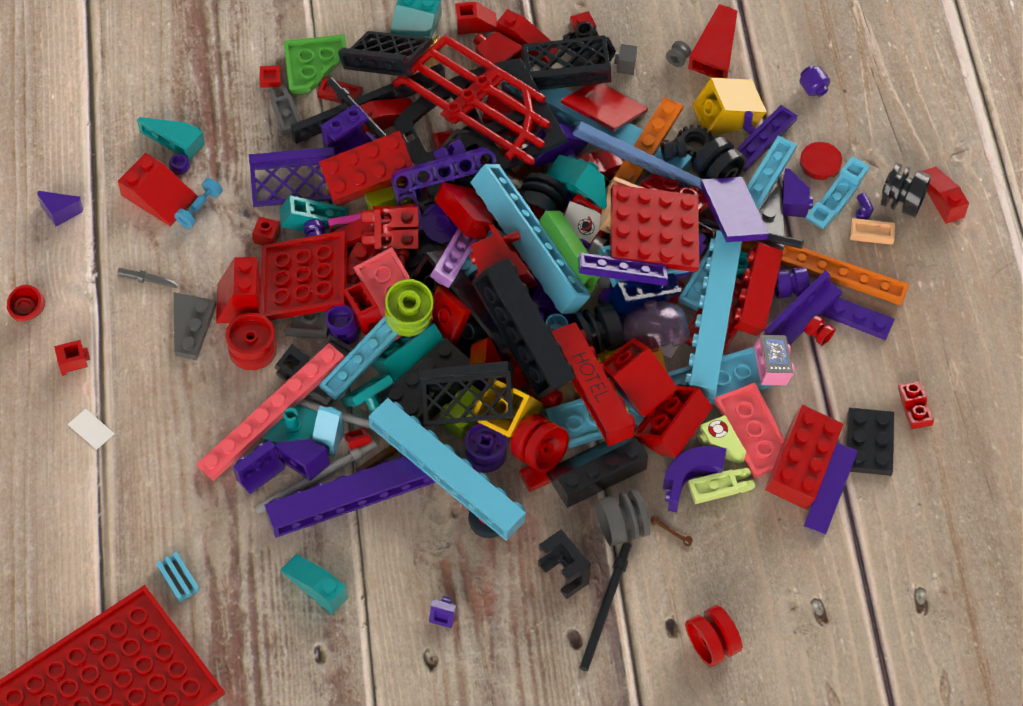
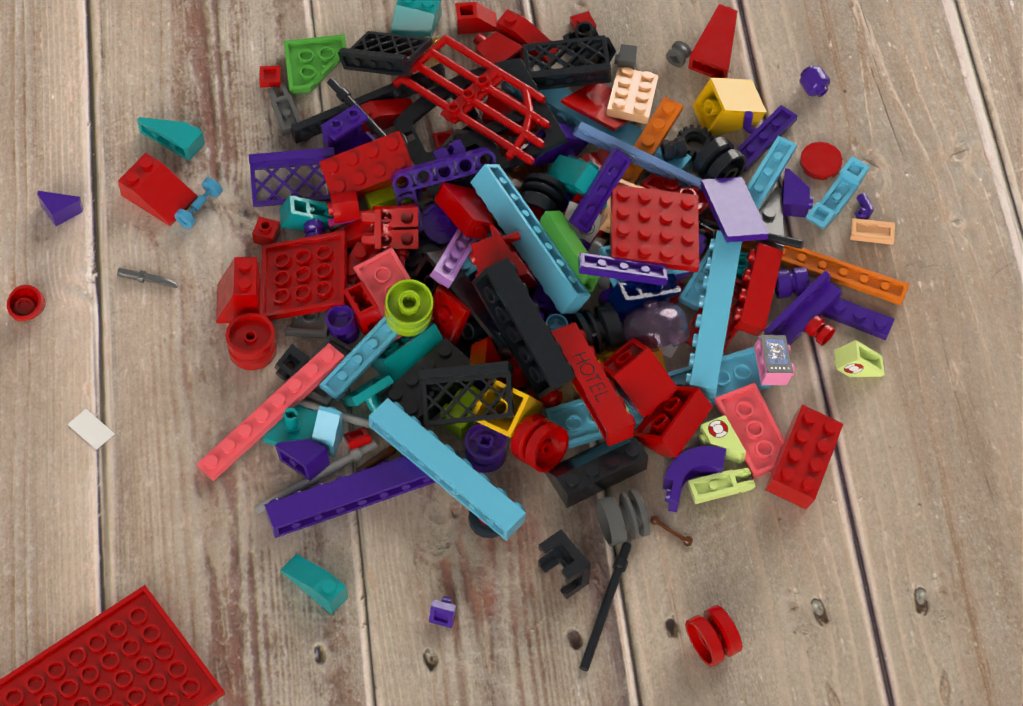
(71, 356): red brick -> none
(169, 562): medium azure tile -> none
(179, 164): dark purple plate -> none
(191, 324): dark grey wing -> none
(258, 467): dark purple bracket -> none
(327, 93): red tile -> none
(344, 206): none -> red brick
(533, 479): red tile -> none
(600, 190): none -> dark purple tile
(632, 95): none -> light nougat plate
(831, 489): dark purple slope -> none
(858, 361): none -> yellowish green slope
(873, 437): black plate -> none
(905, 189): black wheel -> none
(915, 405): red slope -> none
(946, 196): red slope -> none

